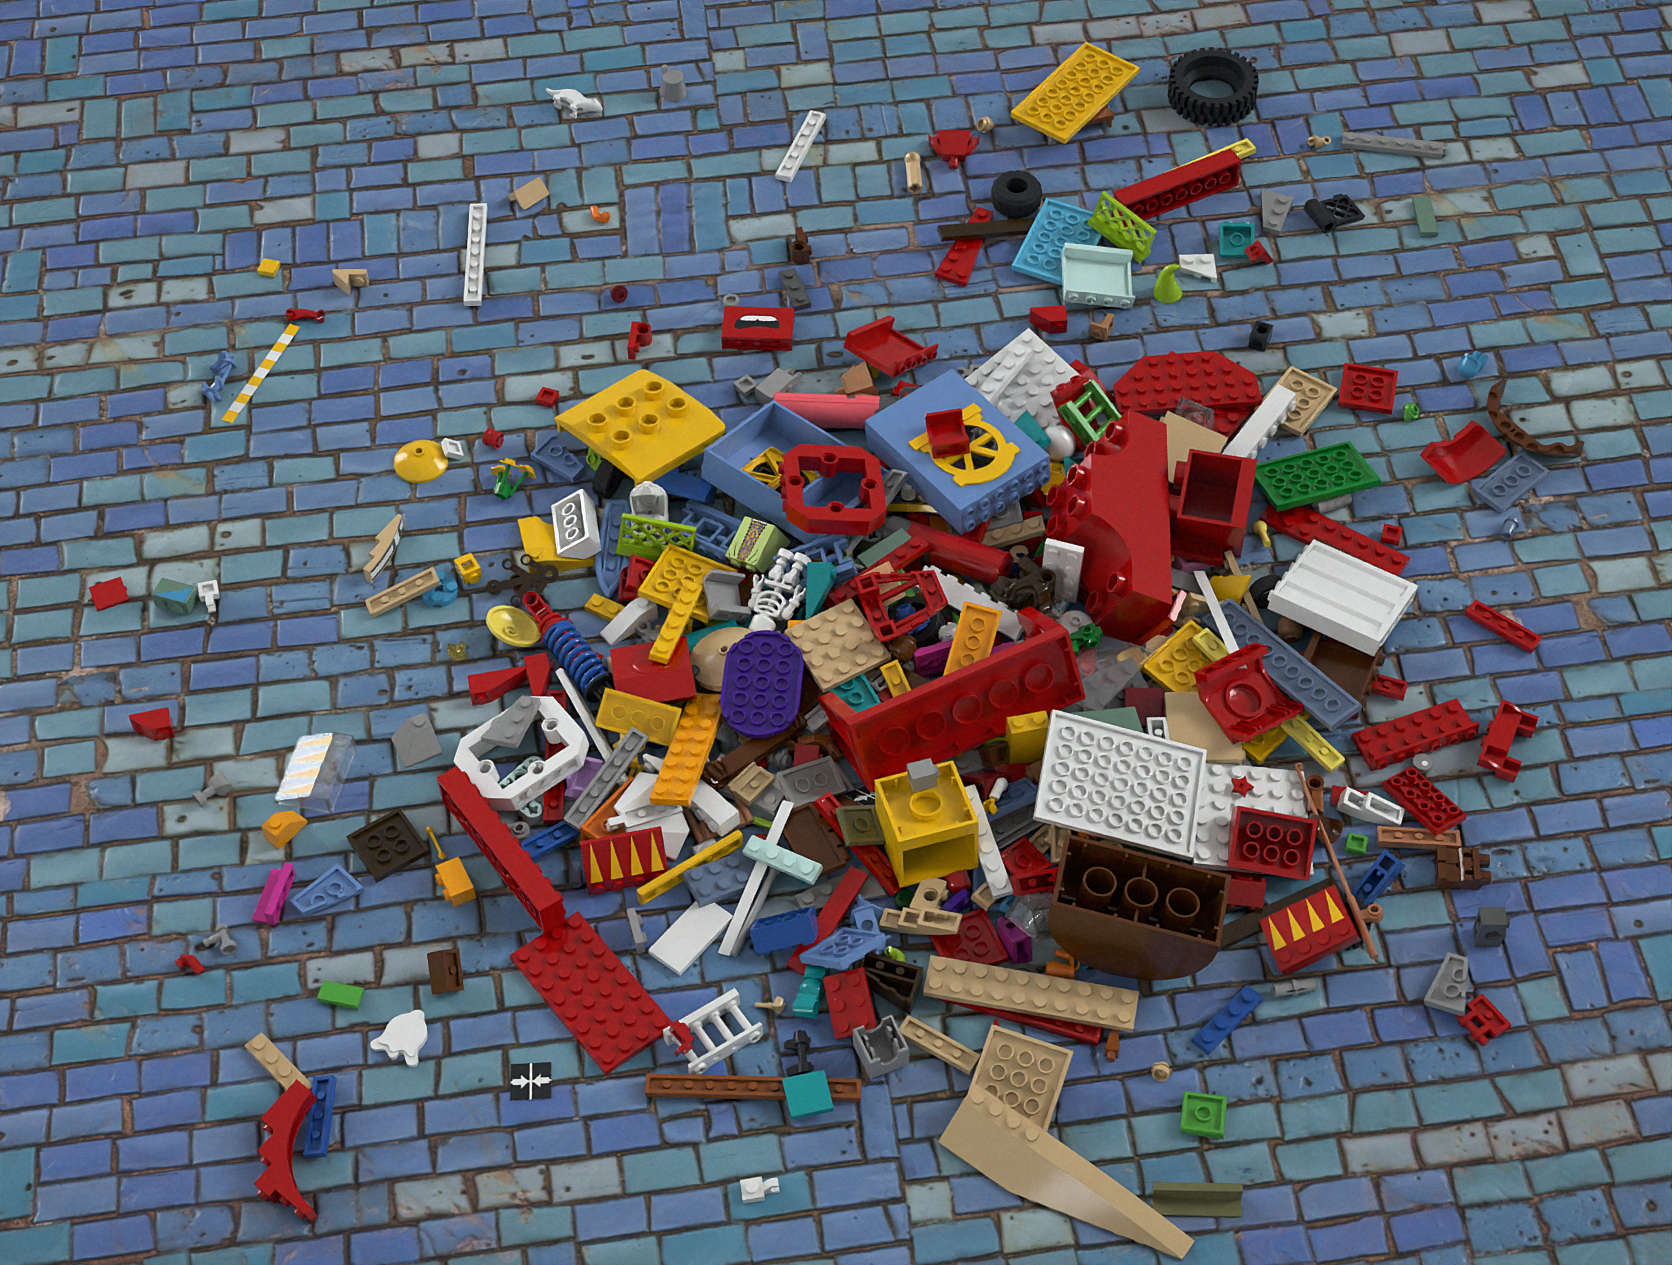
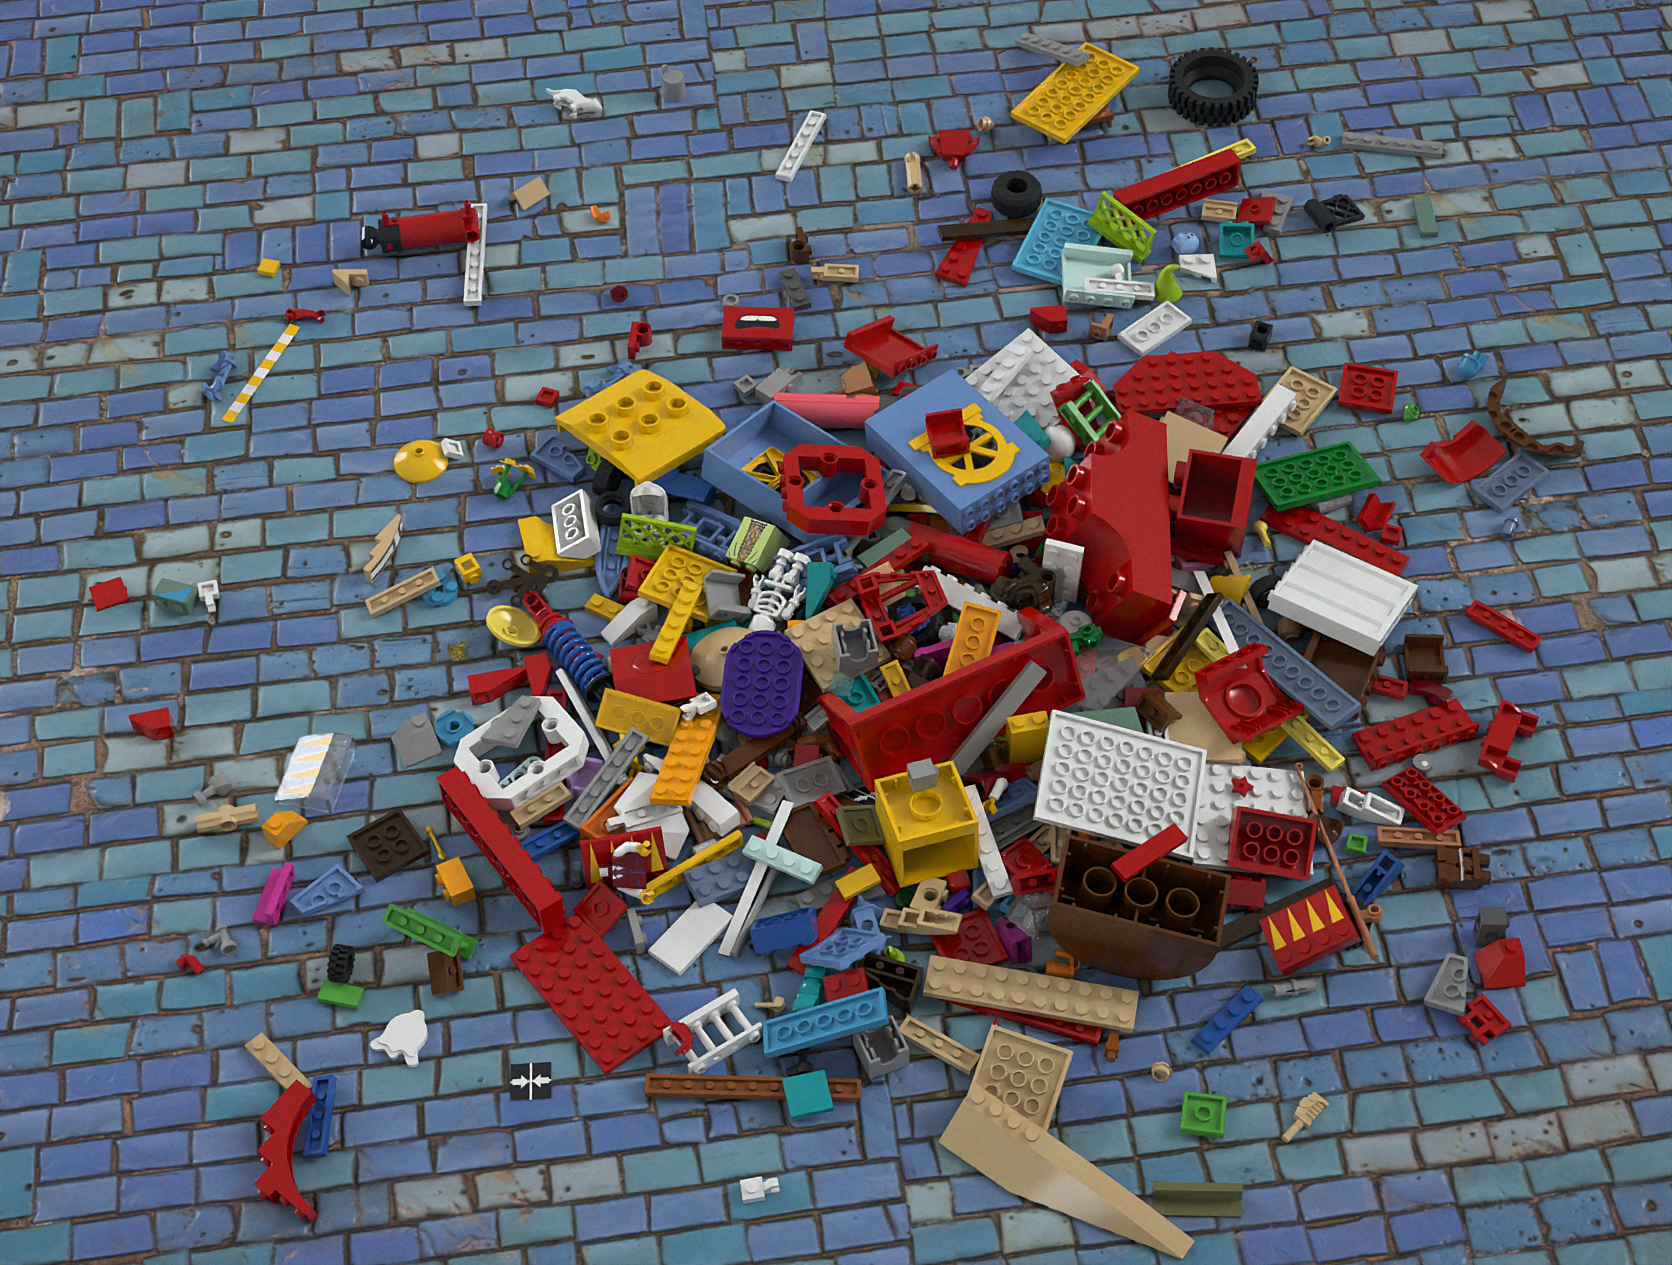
(227, 818): none -> tan piece
(340, 963): none -> black tyre
(422, 230): none -> red piece
(429, 931): none -> bright green fence
(451, 718): none -> dark azure plate
(540, 805): none -> tan plate
(601, 908): none -> red plate
(611, 497): none -> black tyre
(618, 370): none -> medium blue piece
(629, 870): none -> torso
(702, 704): none -> white plate
(825, 1022): none -> dark azure plate
(836, 272): none -> tan hinge
(841, 684): none -> clear light blue plate
(855, 647): none -> light grey piece
(858, 882): none -> yellow tile
(928, 667): none -> clear smoke leg
(997, 716): none -> light grey tile
(1052, 49): none -> light grey plate
(1140, 290): none -> white plate
(1149, 852): none -> red tile
(1154, 328): none -> white tile
(1156, 710): none -> reddish brown panel
(1185, 243): none -> light blue head
(1187, 636): none -> dark brown tile
(1219, 211): none -> tan plate
(1256, 210): none -> red plate
(1305, 1113): none -> tan piece
(1375, 514): none -> red panel
(1424, 657): none -> reddish brown panel
(1435, 692): none -> dark red slope
(1501, 964): none -> red slope

